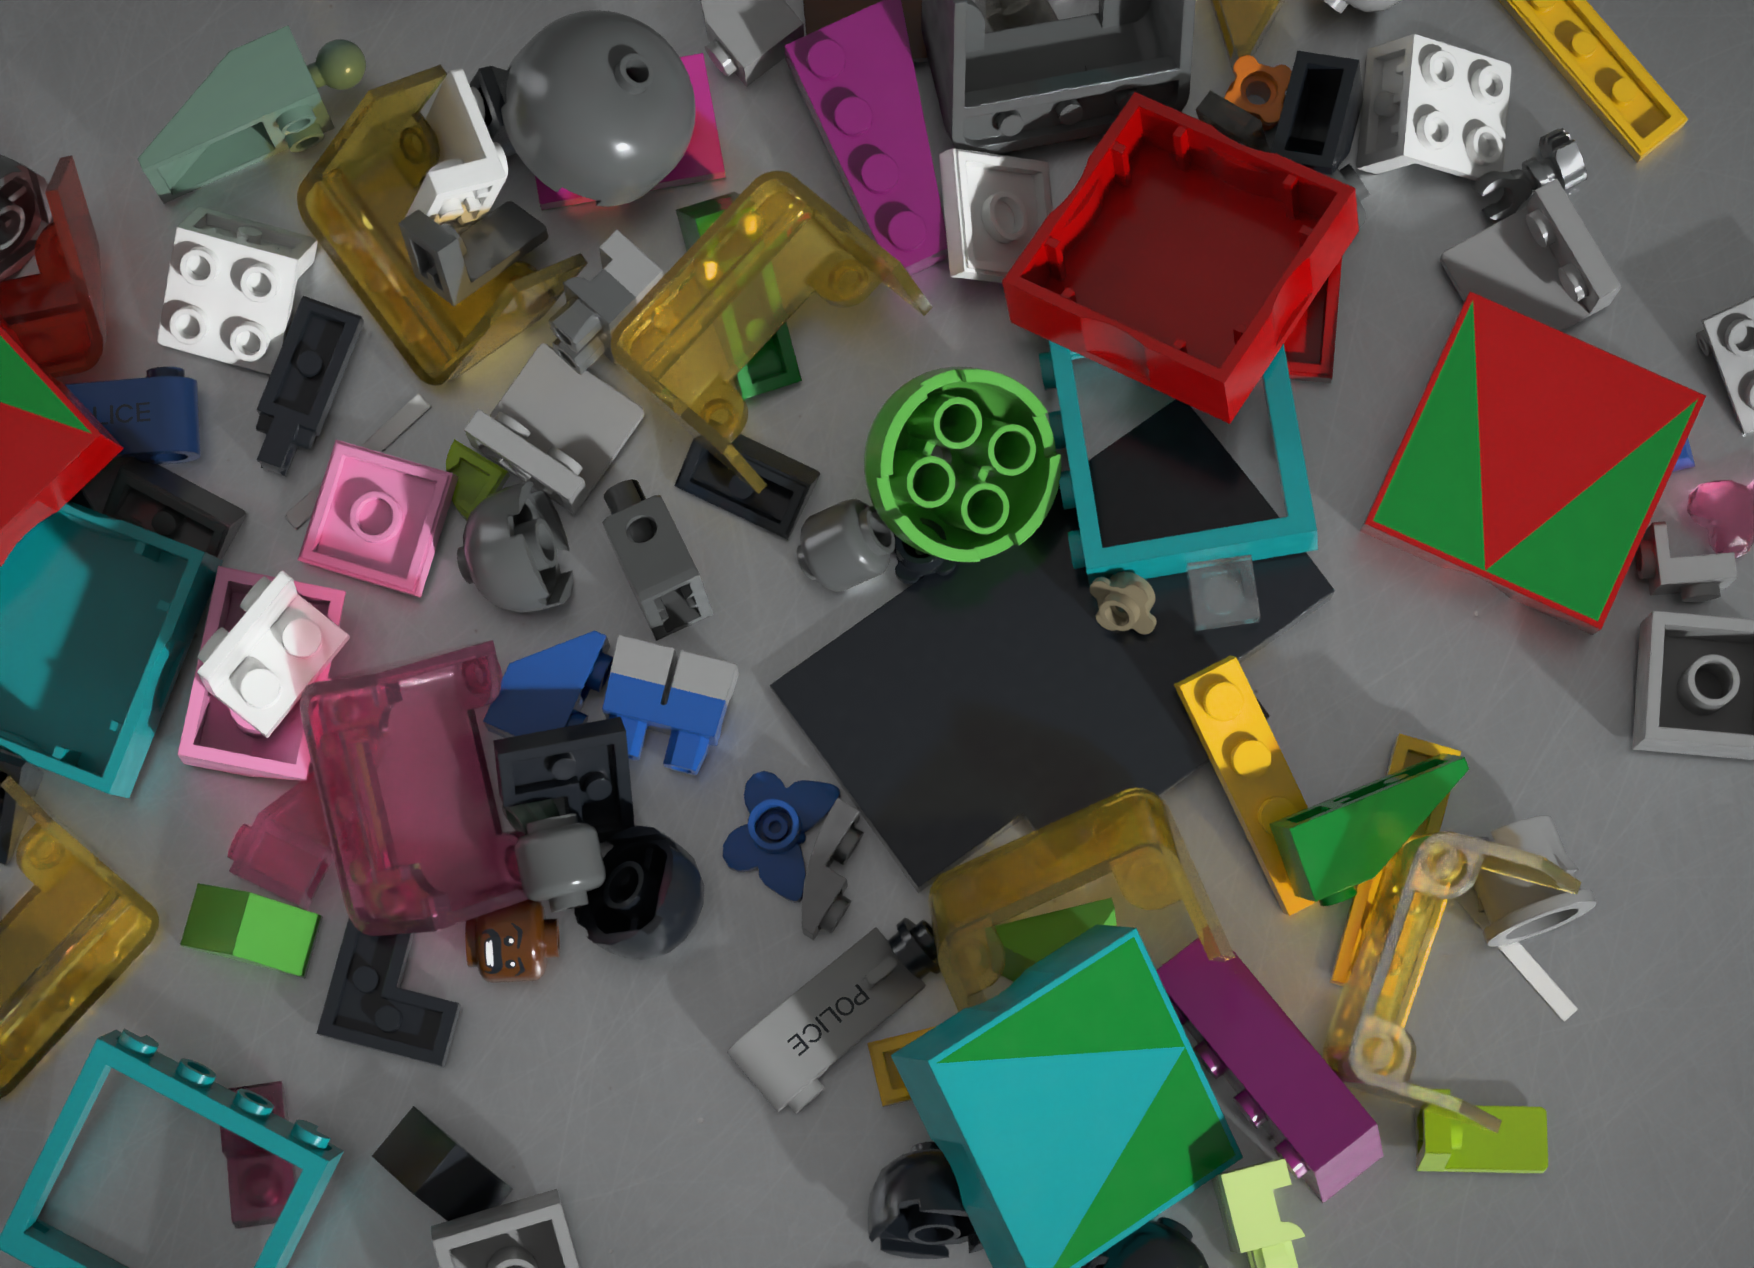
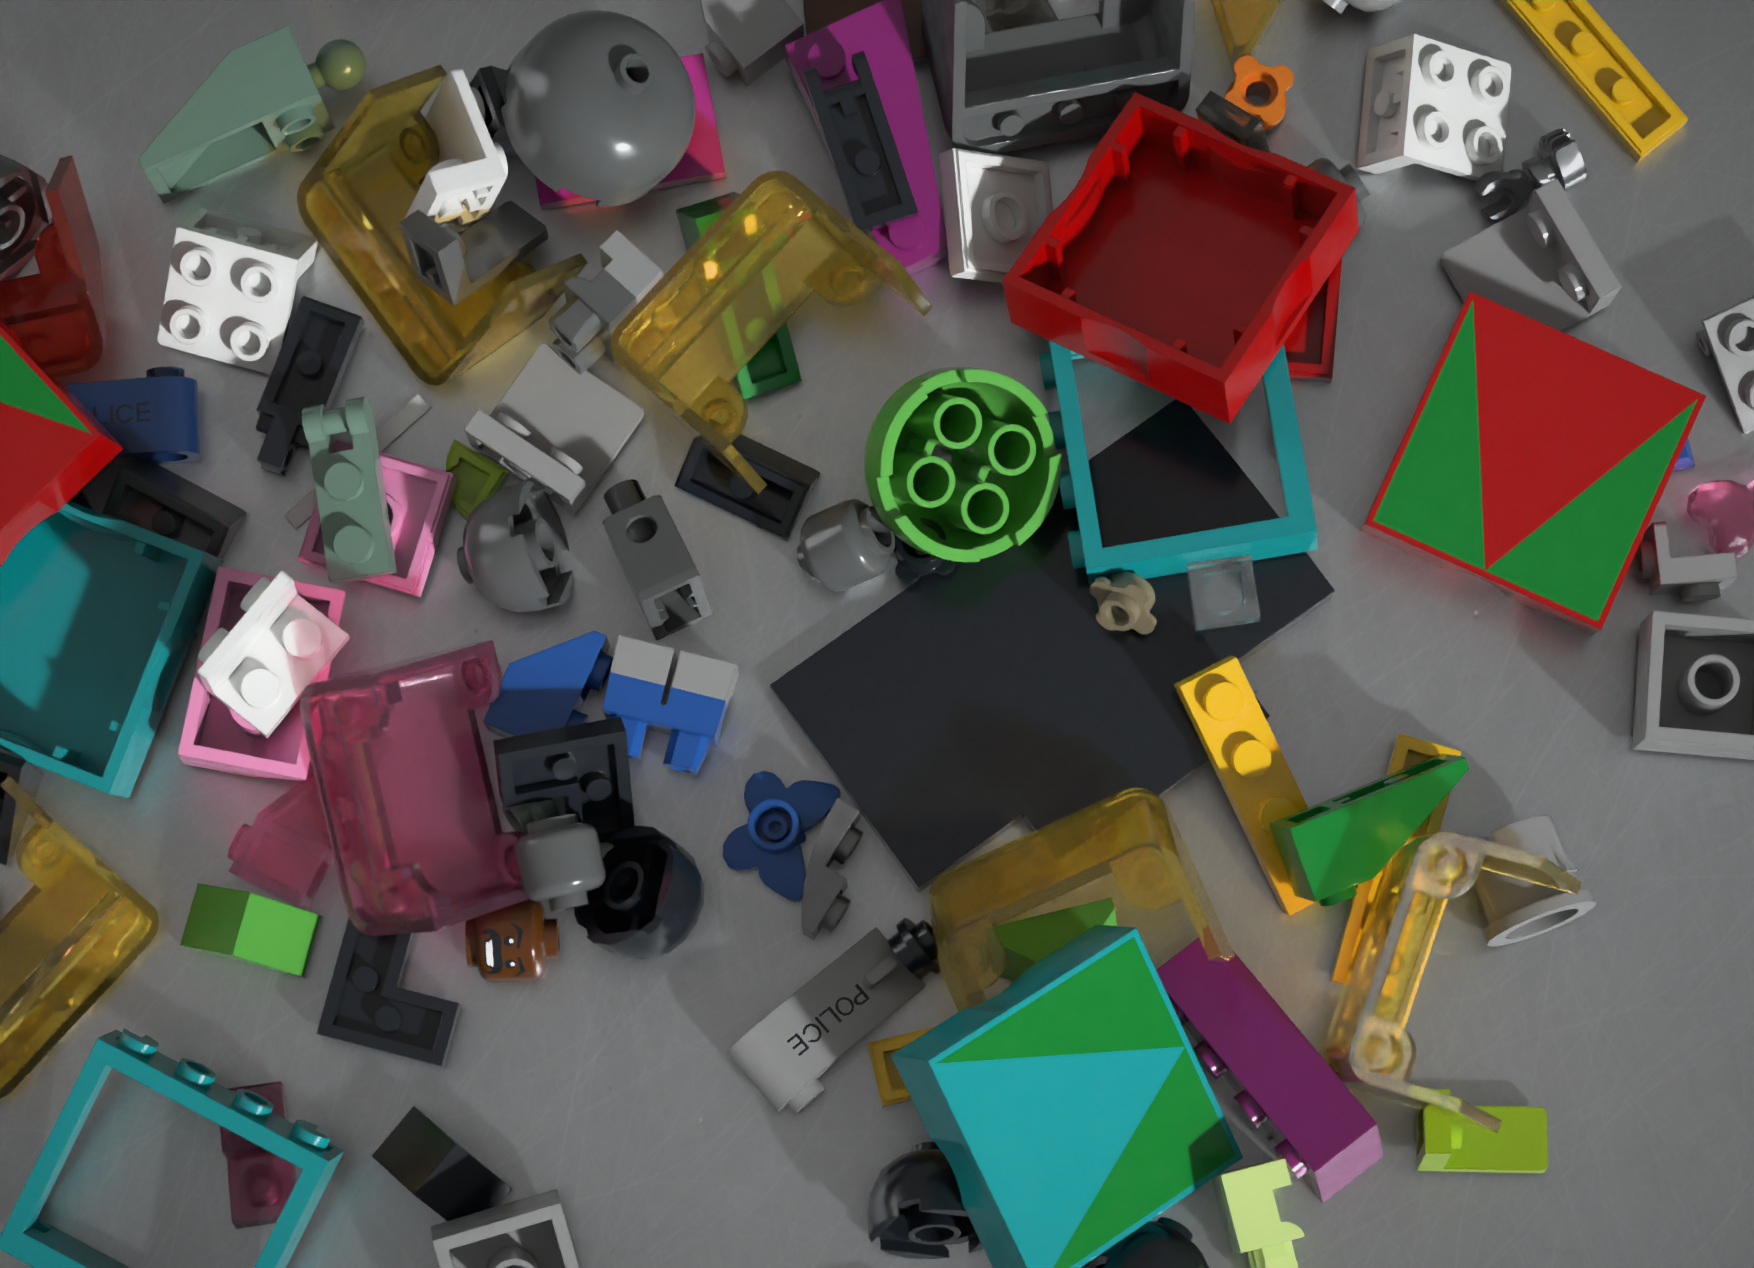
(350, 492): none -> sand green plate
(862, 148): none -> black hinge
(1320, 111): black slope -> none
(1523, 962): white sticker -> none

